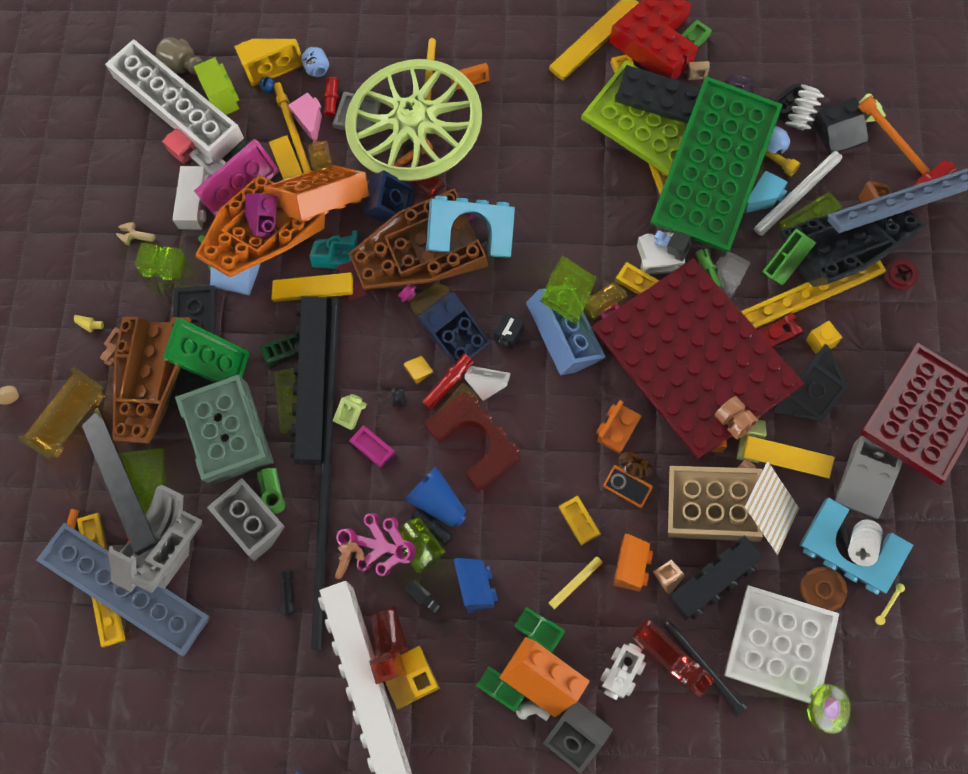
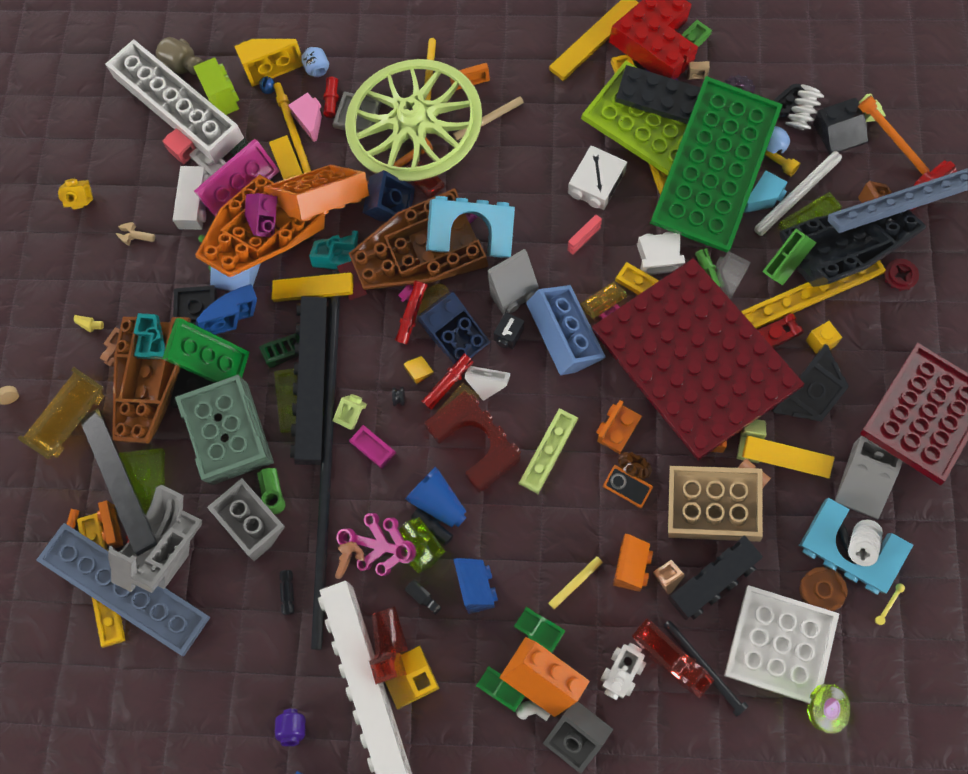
(75, 193): none -> yellow brick
(108, 516): none -> orange plate
(150, 337): none -> teal slope
(161, 262): clear neon green brick -> none
(227, 310): none -> blue slope
(290, 727): none -> dark purple head
(320, 156): clear yellow plate -> none
(411, 311): none -> red pin
(493, 115): none -> tan bar
(512, 282): none -> light grey slope
(548, 451): none -> yellowish green tile
(568, 289): clear neon green tile -> none
(579, 520): yellow plate -> none
(584, 234): none -> coral tile
(597, 177): none -> white brick
(676, 245): pearl dark grey piece -> none
(737, 419): nougat wheel -> none
(772, 507): sticker -> none

